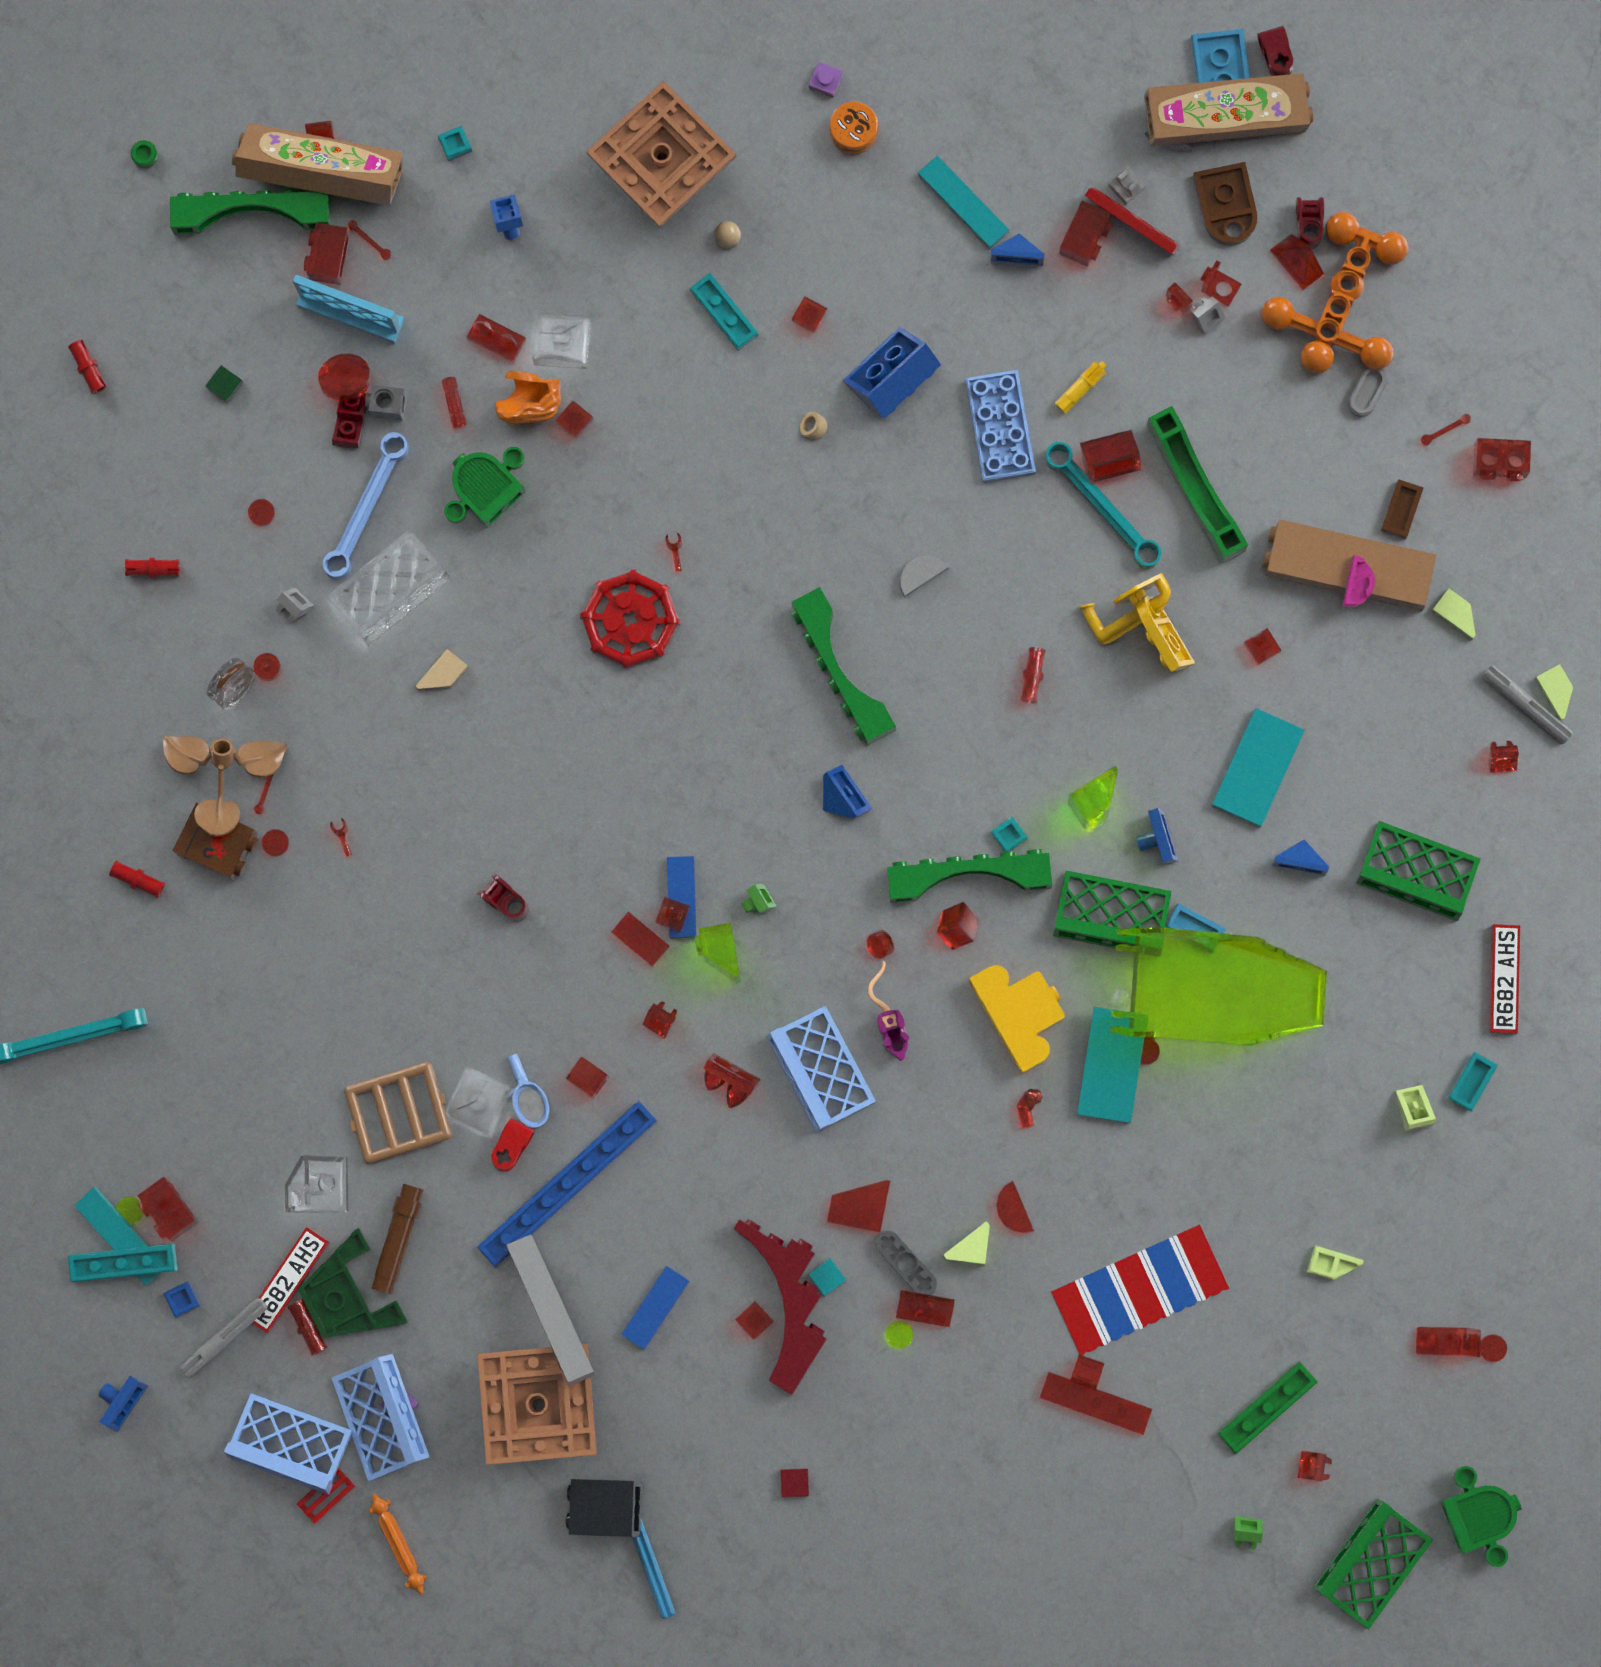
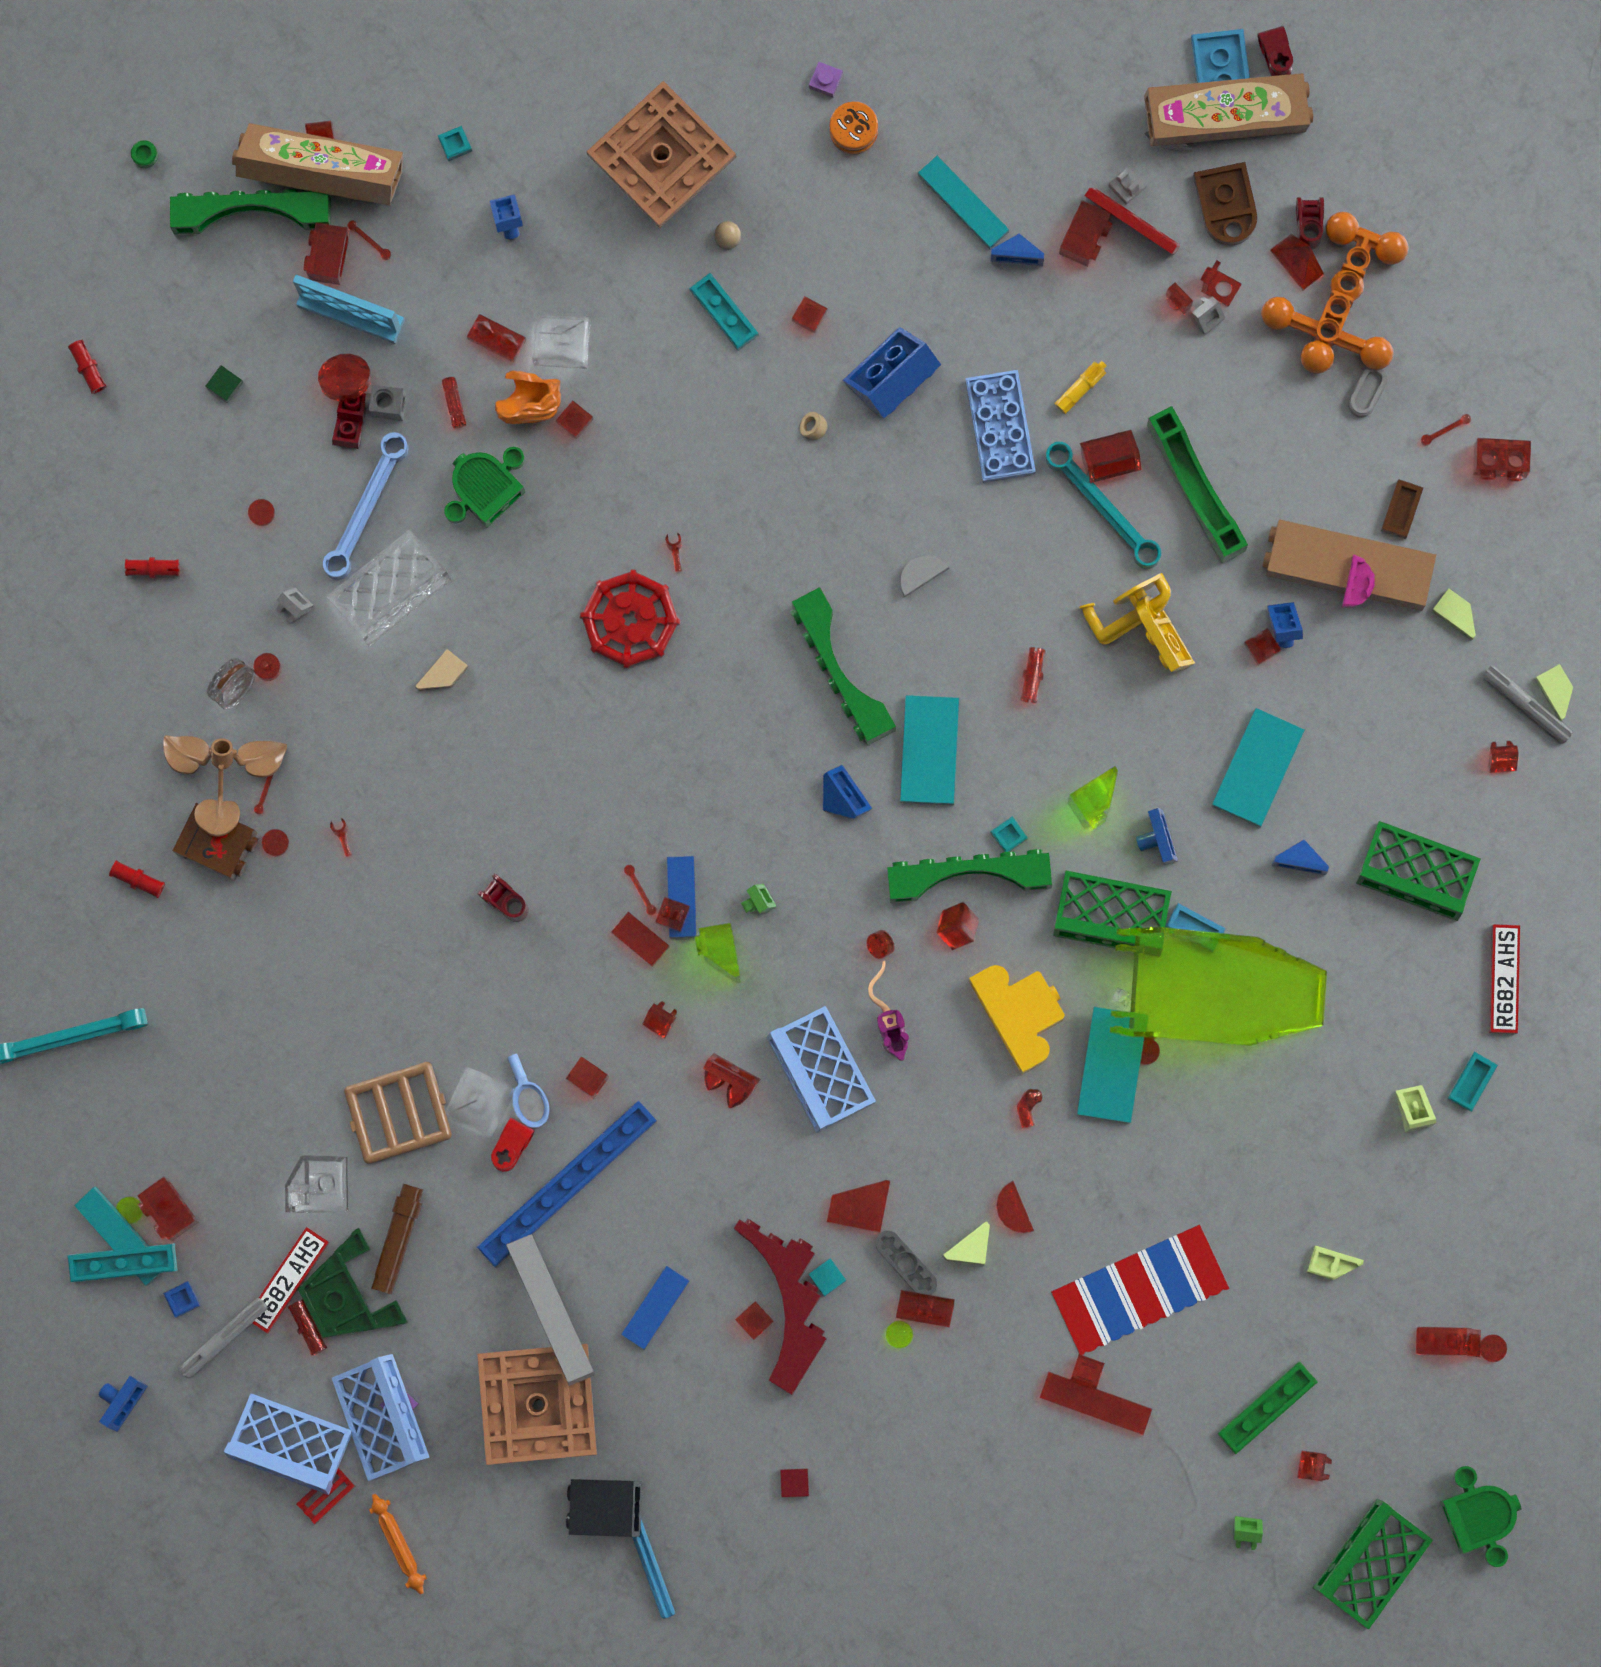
(629, 871): none -> clear red hinge
(929, 750): none -> teal tile
(1285, 624): none -> blue tile

